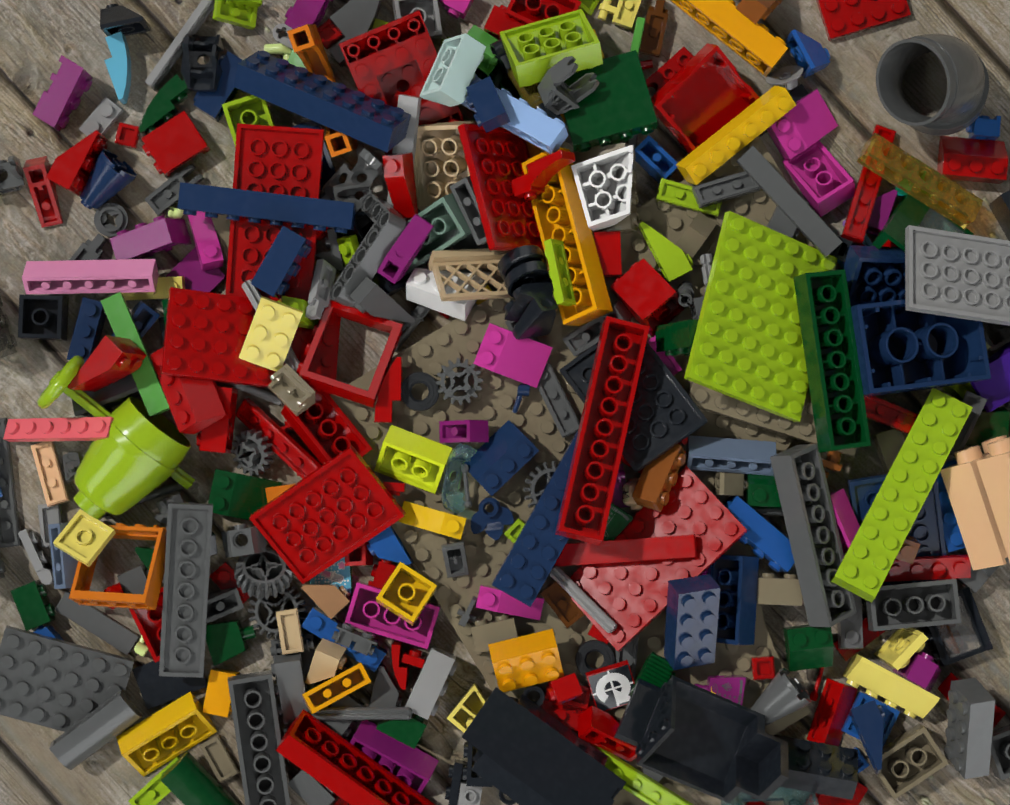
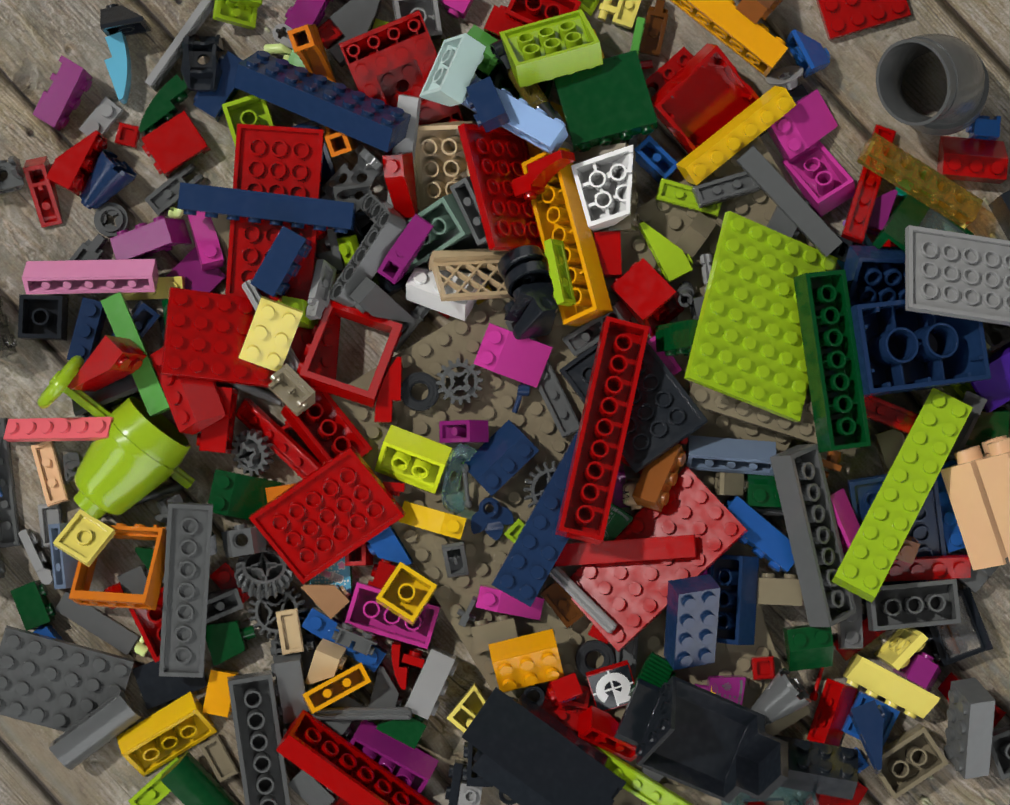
(557, 94): dark grey piece -> none

